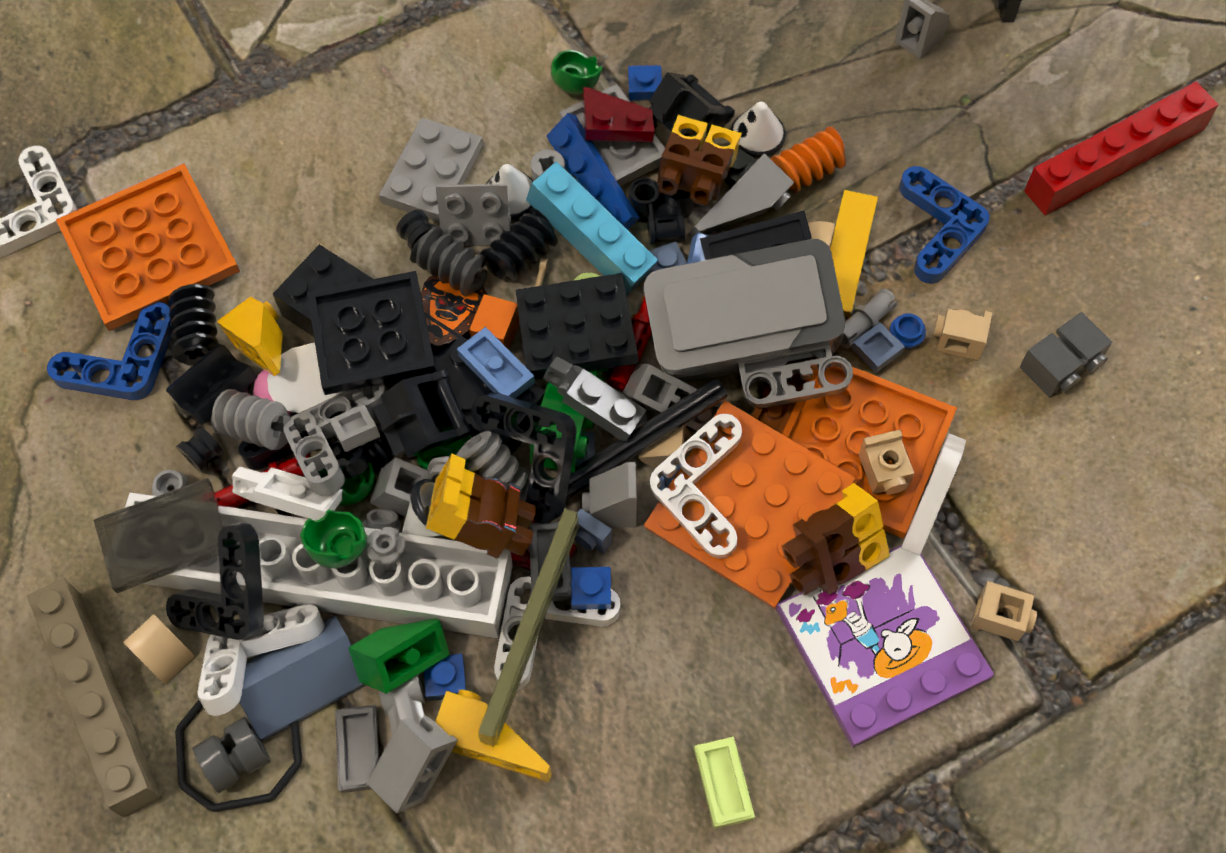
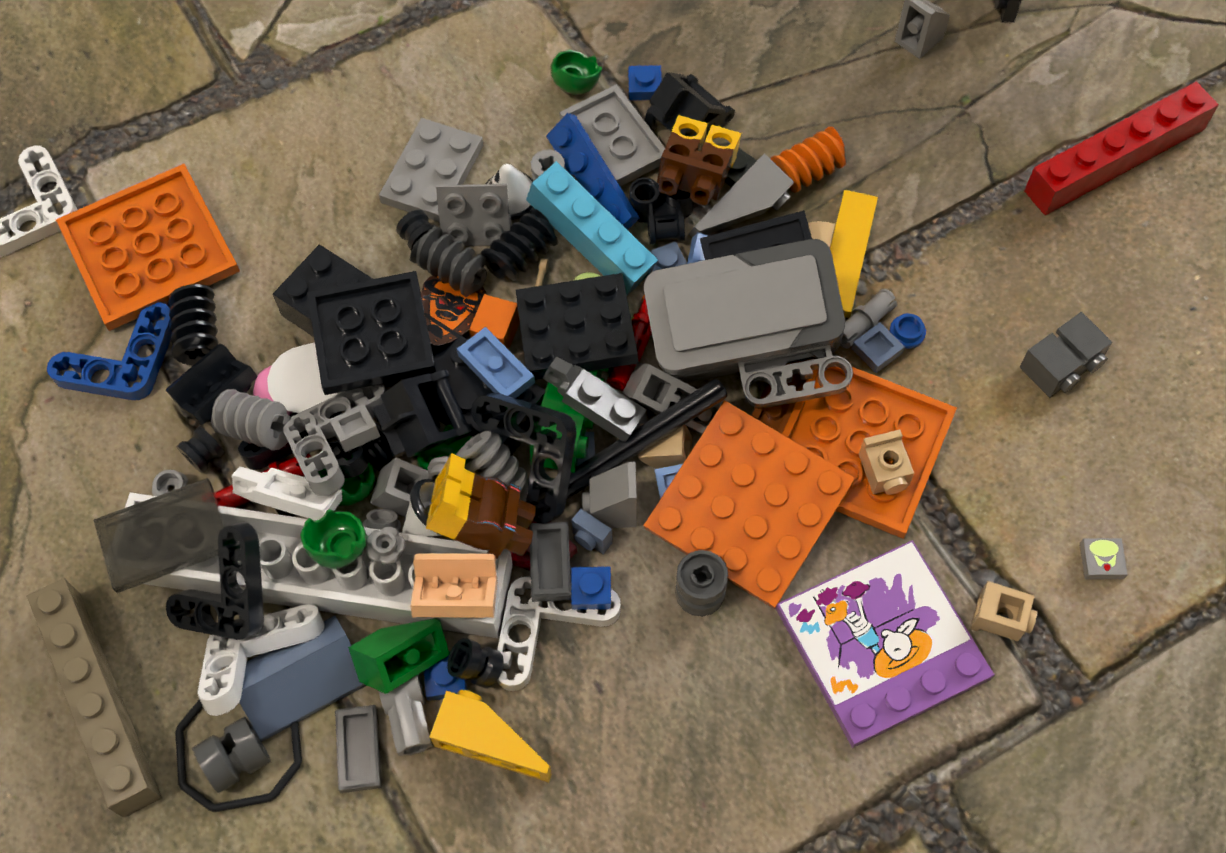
(159, 649): tan brick -> none
(255, 333): yellow slope -> none
(411, 763): light grey hinge -> none
(454, 585): none -> light nougat bracket
(475, 663): none -> black wheel
(529, 629): olive tile -> none
(615, 119): dark red wing -> none
(687, 491): white beam -> none
(701, 583): none -> dark grey wheel
(724, 783): yellowish green tile -> none
(760, 131): white hat -> none
(837, 543): reddish brown hips -> none
(934, 494): white beam -> none
(954, 225): blue beam -> none
(962, 333): tan brick -> none
(1103, 558): none -> tile

